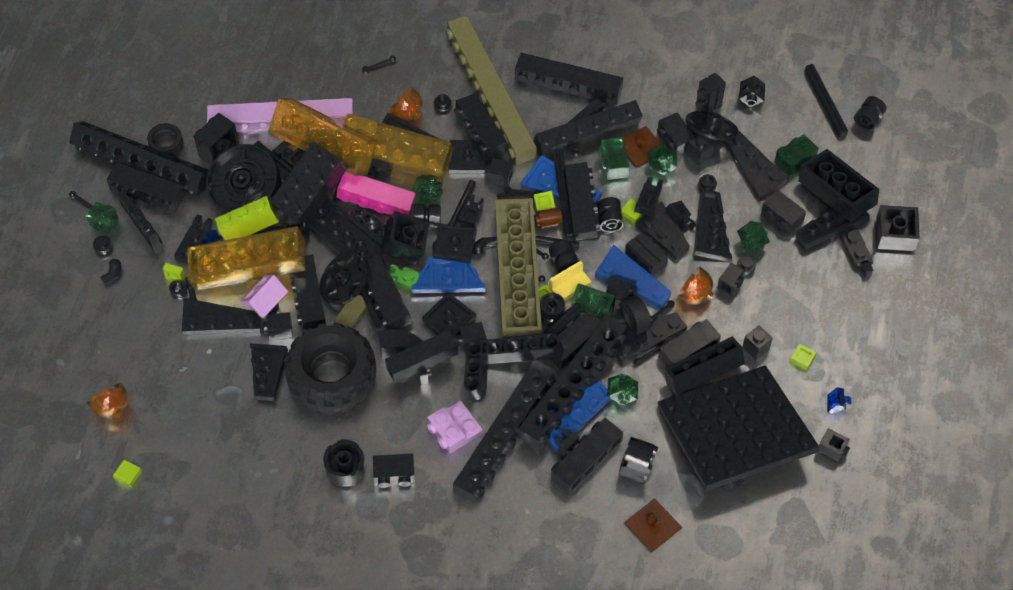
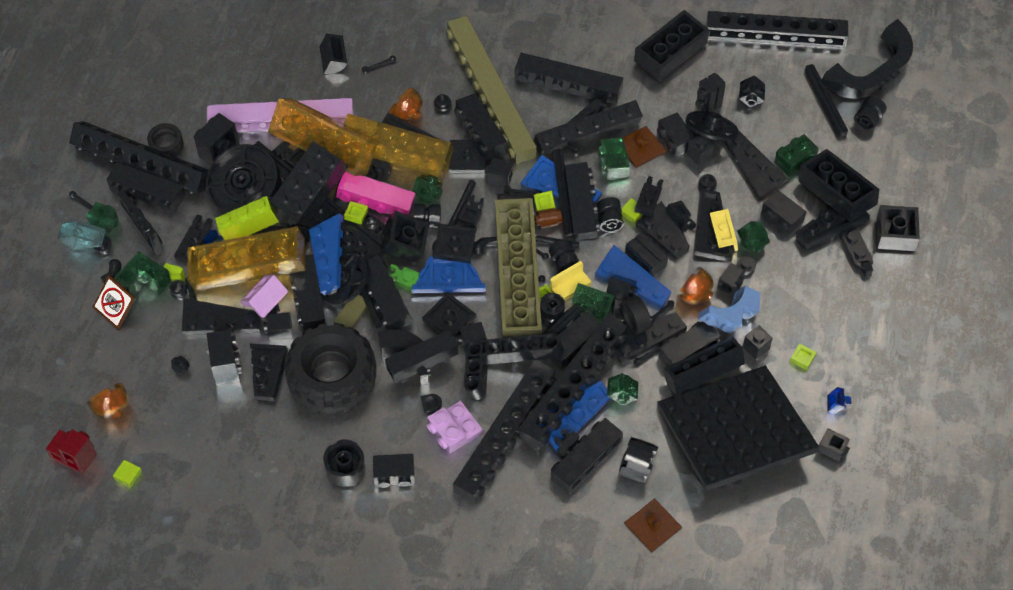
(72, 449): none -> dark red brick
(80, 235): none -> clear light blue slope
(114, 302): none -> piece
(143, 272): none -> clear green brick
(180, 365): none -> black plate
(224, 357): none -> black brick
(327, 251): none -> blue wing
(333, 53): none -> black brick
(356, 212): none -> lime tile
(431, 403): none -> black tile
(662, 159): clear green brick -> none
(671, 45): none -> black brick
(723, 229): none -> light yellow panel
(744, 305): none -> medium blue arch
(777, 29): none -> black brick
(857, 87): none -> black arch

